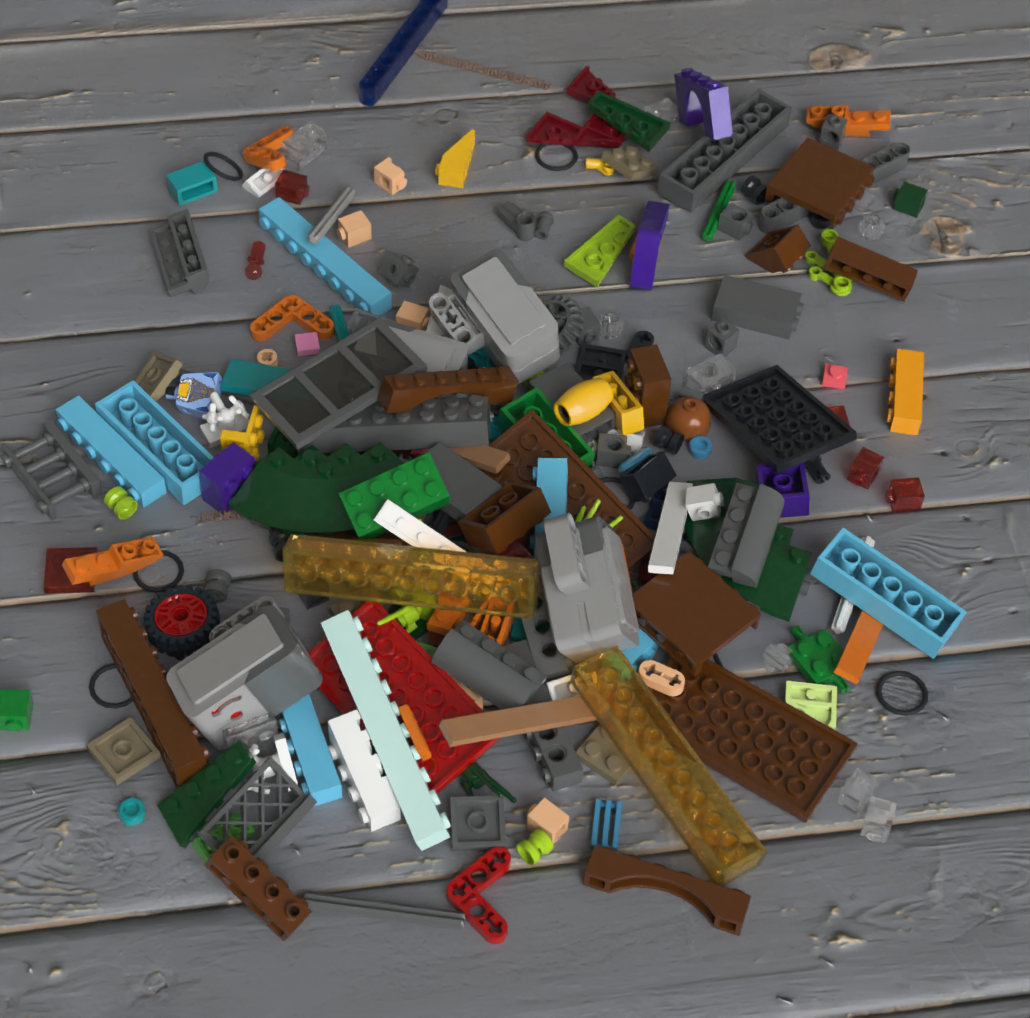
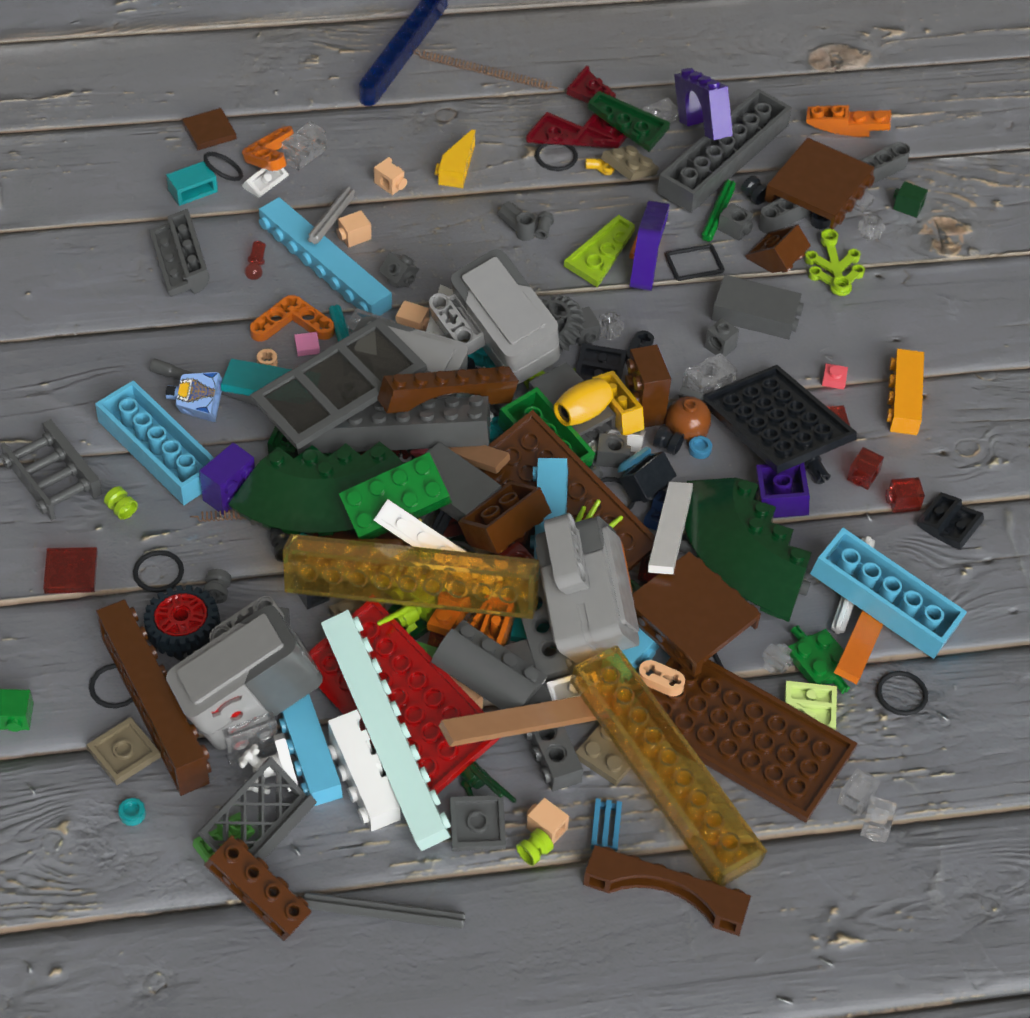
(110, 451): medium azure brick -> none
(114, 563): orange slope -> none
(158, 374): dark tan plate -> none
(196, 799): dark green wing -> none
(209, 129): none -> reddish brown tile
(227, 418): white piece -> none
(247, 441): yellow bracket -> none
(292, 187): clear red brick -> none
(415, 732): orange tile -> none
(472, 896): red beam -> none
(697, 275): none -> black piece
(703, 502): white brick -> none
(747, 534): dark grey brick -> none
(833, 131): dark grey brick -> none
(866, 266): reddish brown brick -> none
(950, 520): none -> black slope

